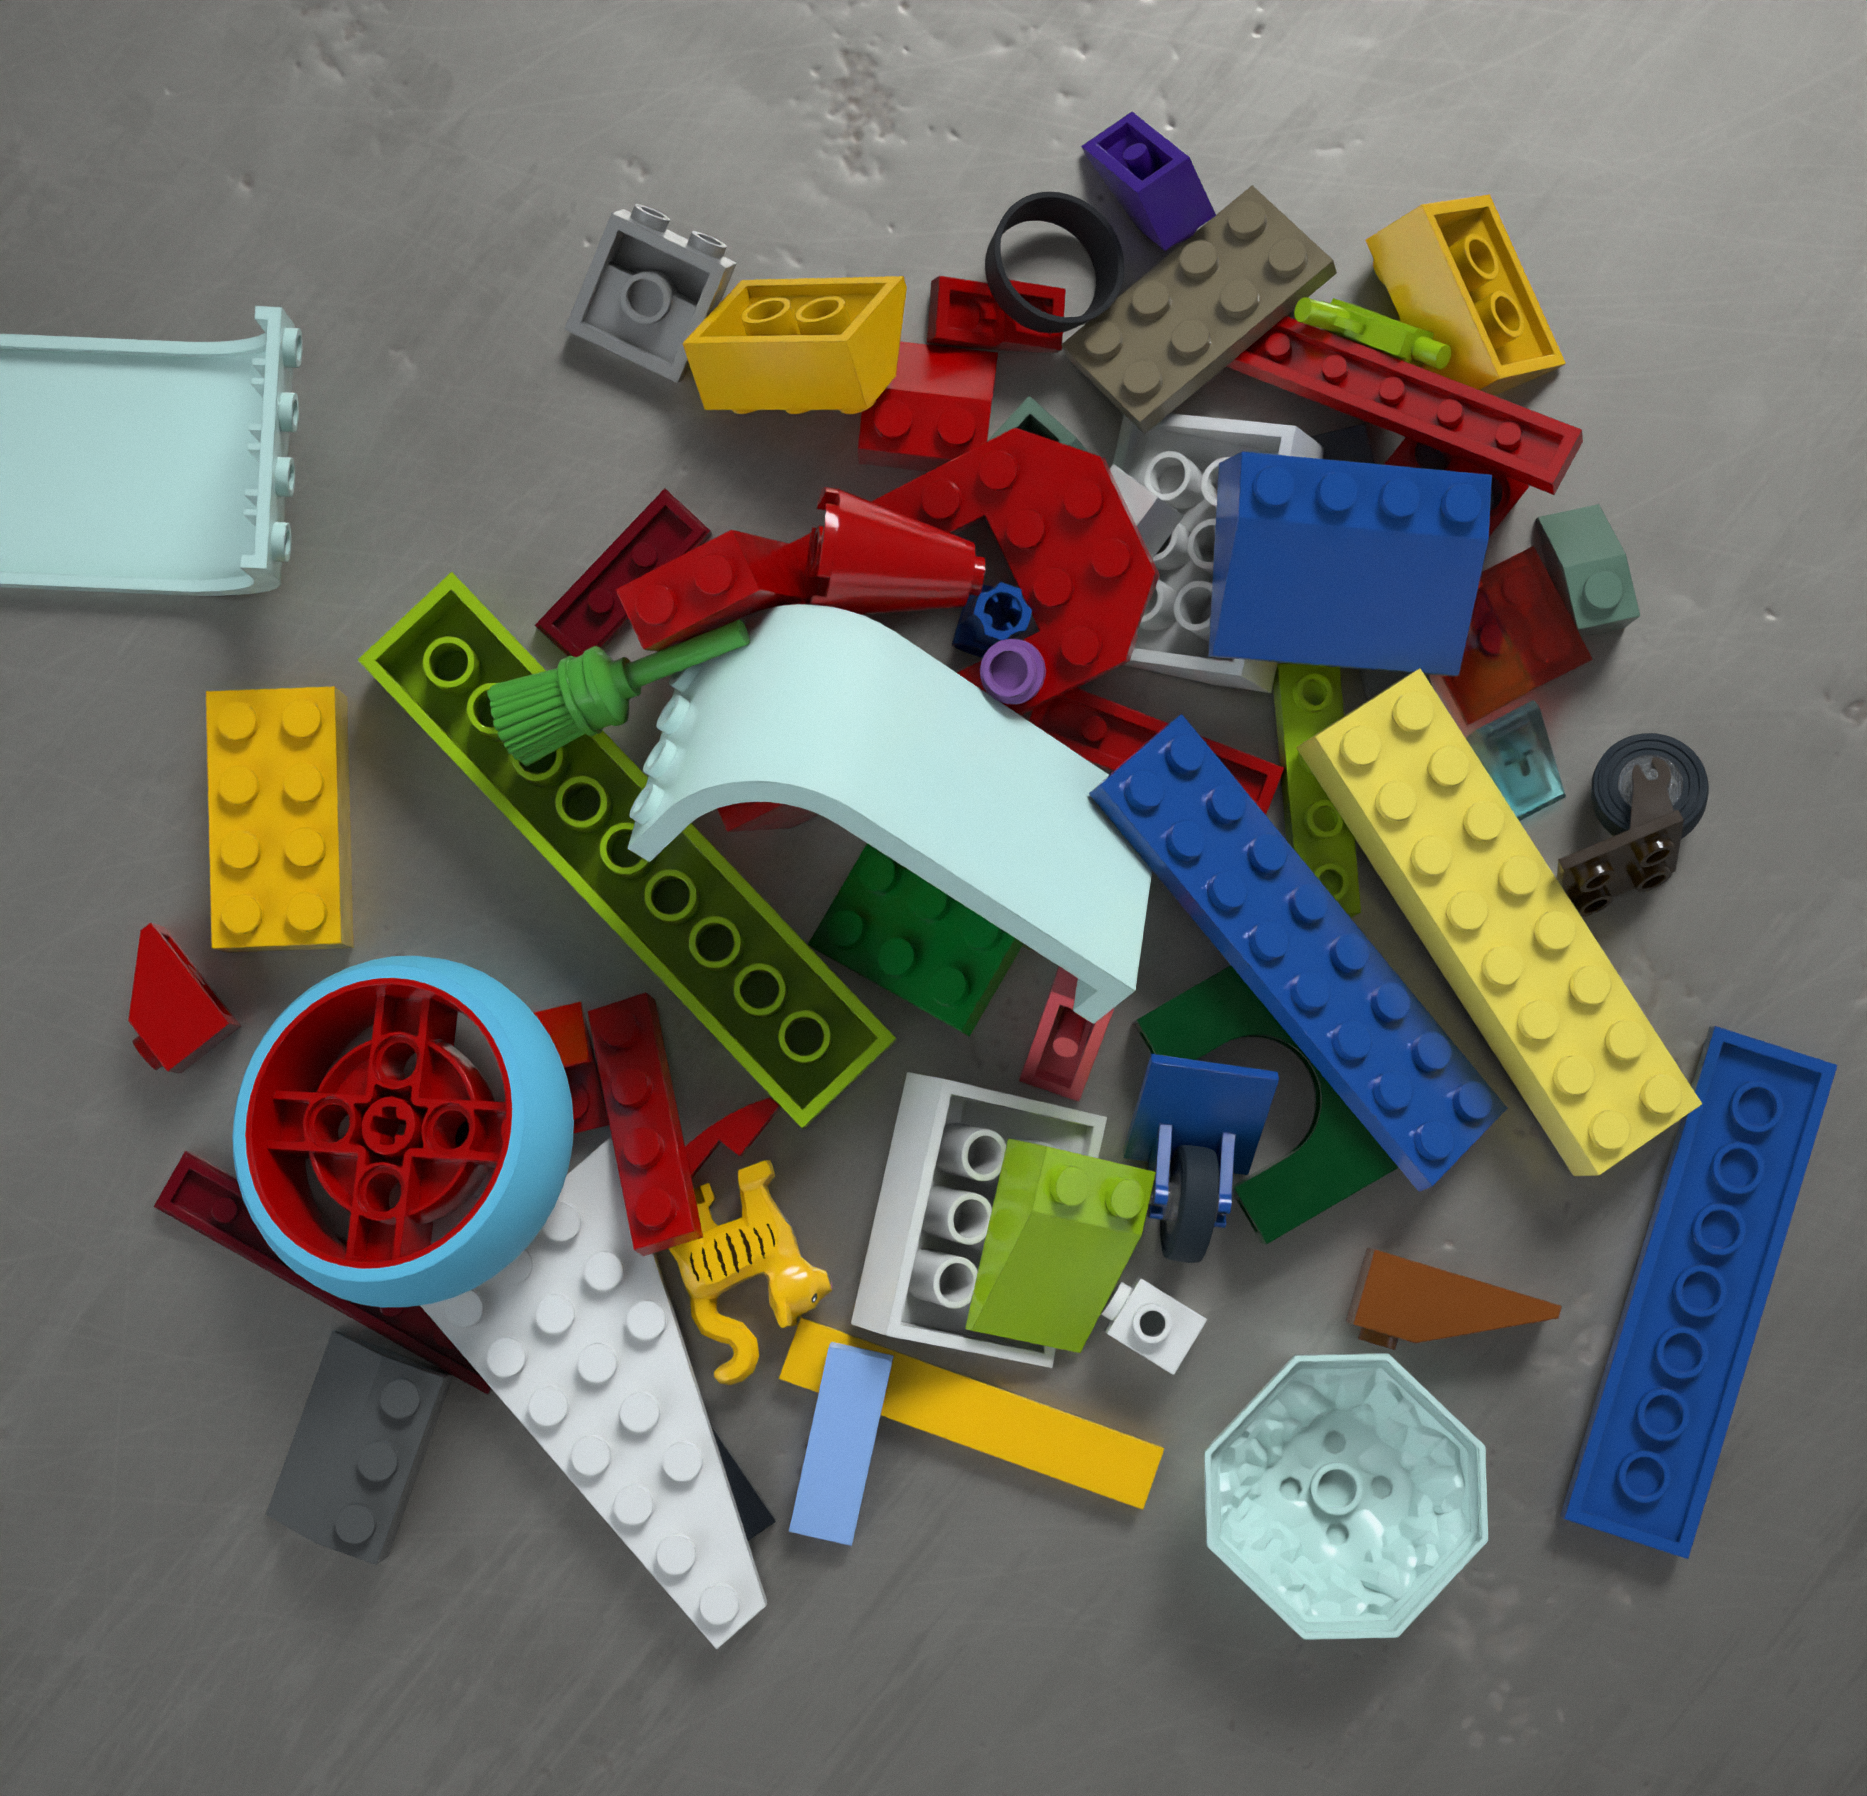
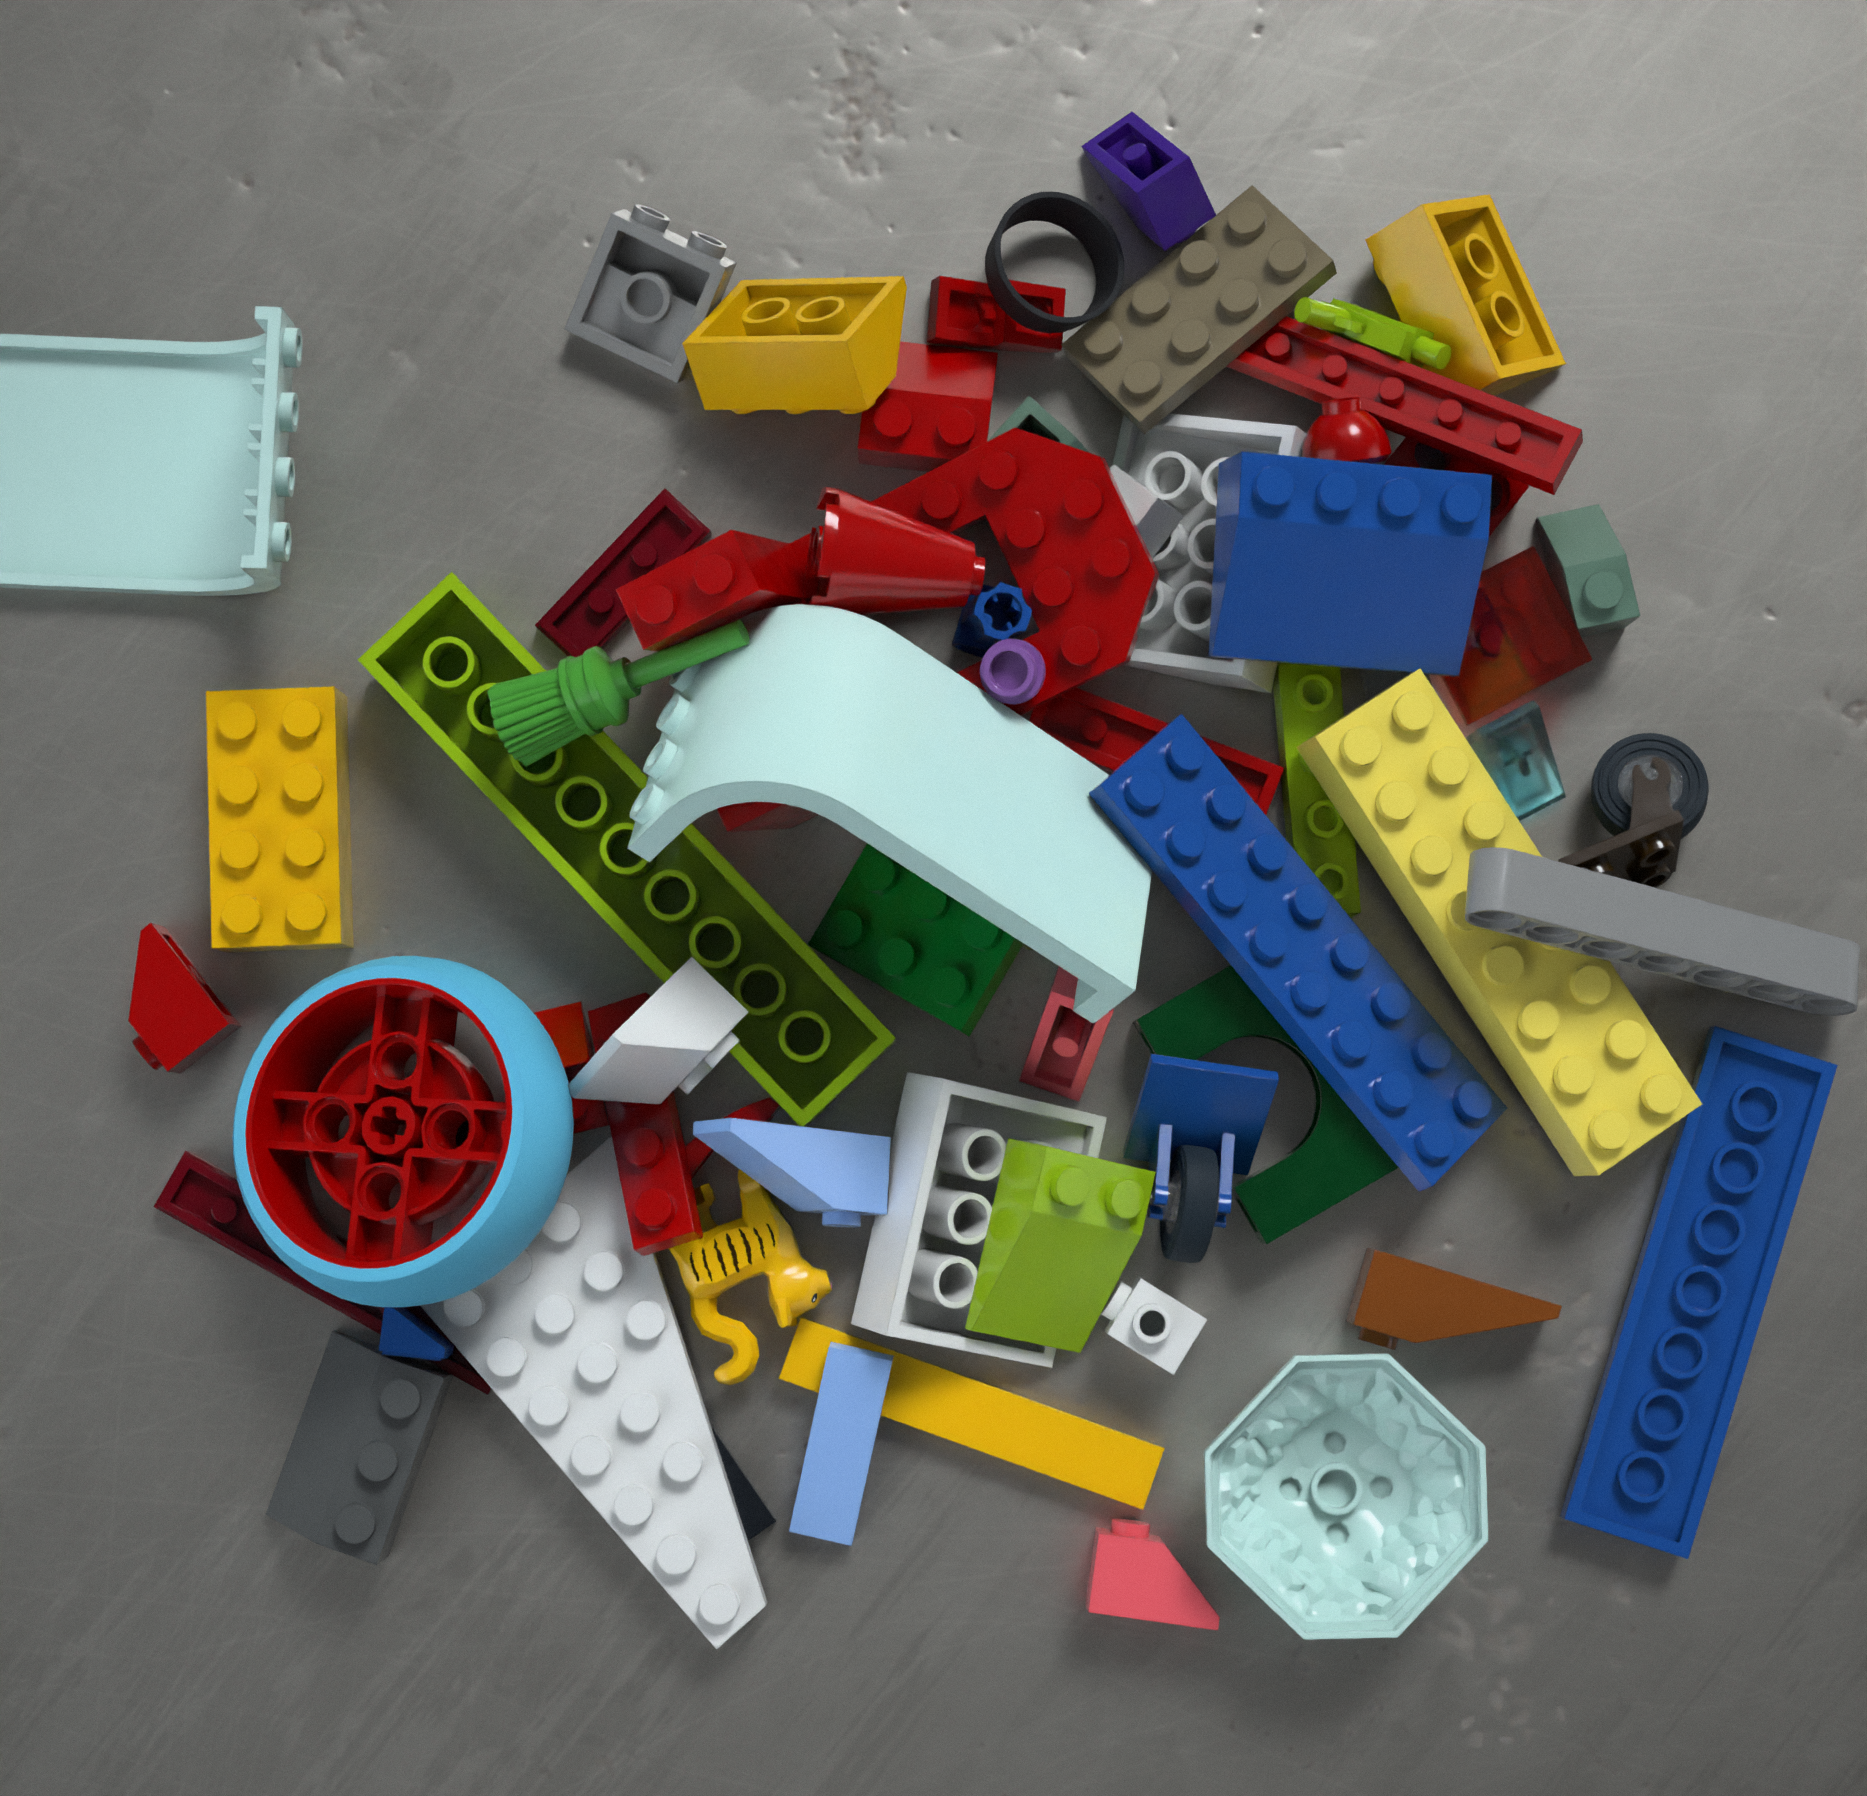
(411, 1337): none -> blue slope
(665, 1042): none -> white slope
(806, 1166): none -> light blue slope
(1143, 1580): none -> coral slope
(1346, 434): none -> red brick
(1661, 932): none -> light grey beam

